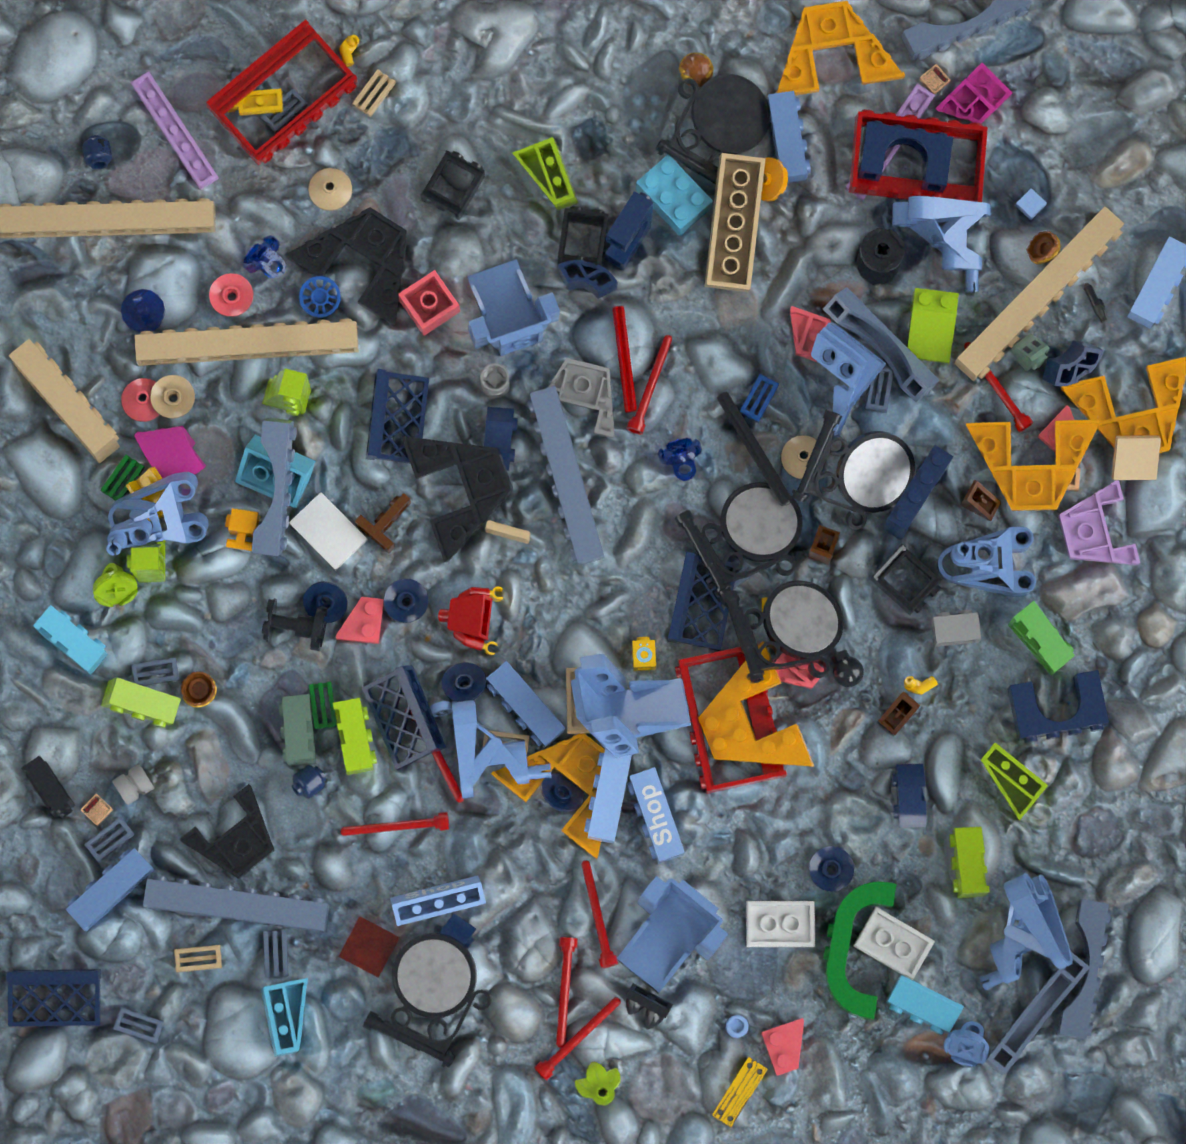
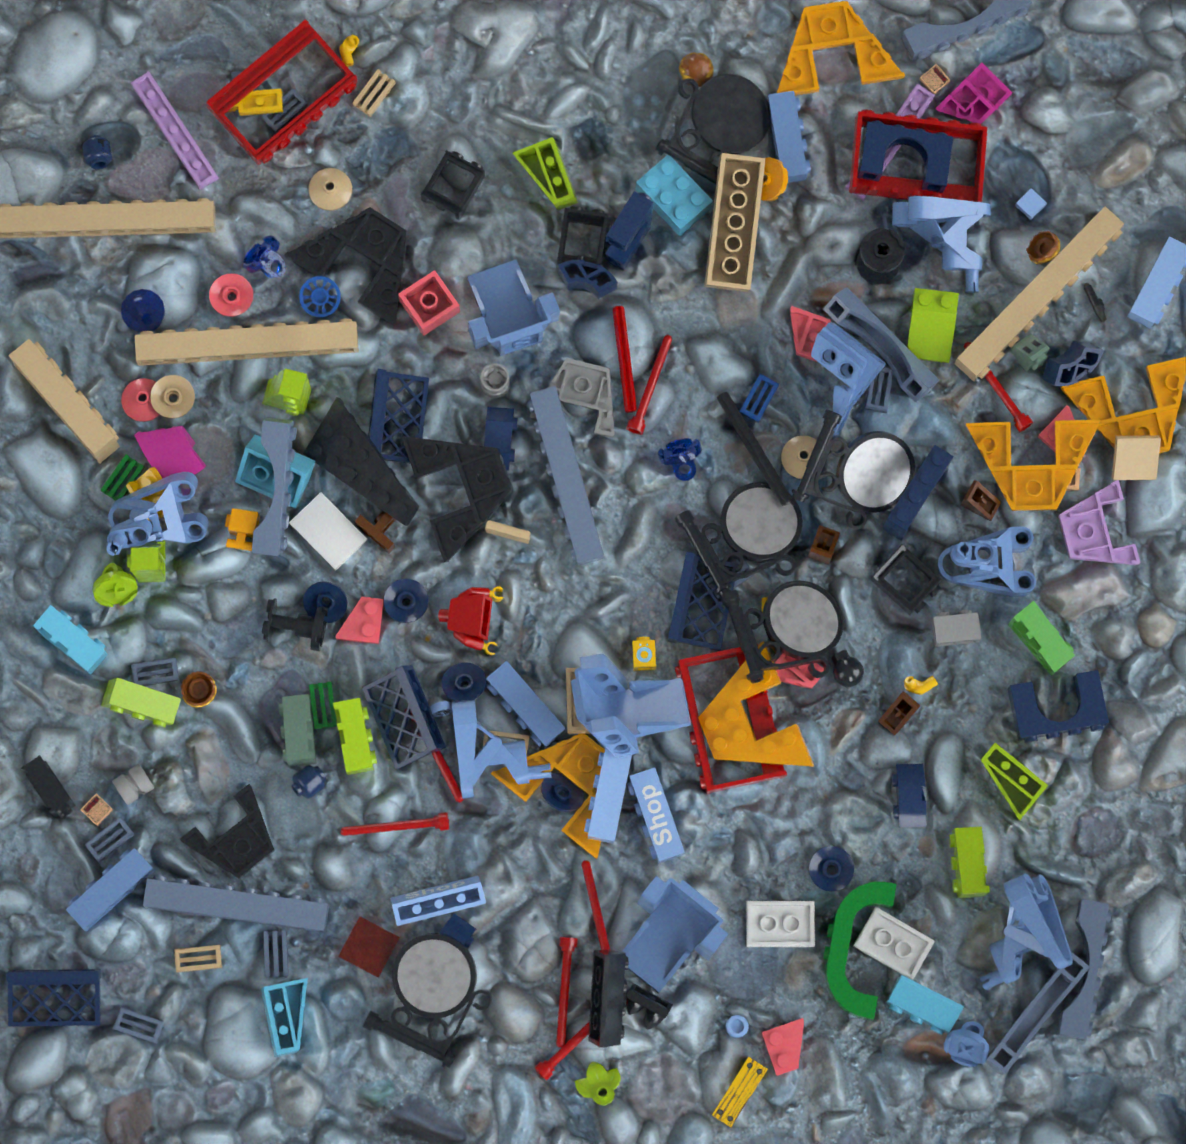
(354, 459): none -> black wing
(607, 997): none -> black slope

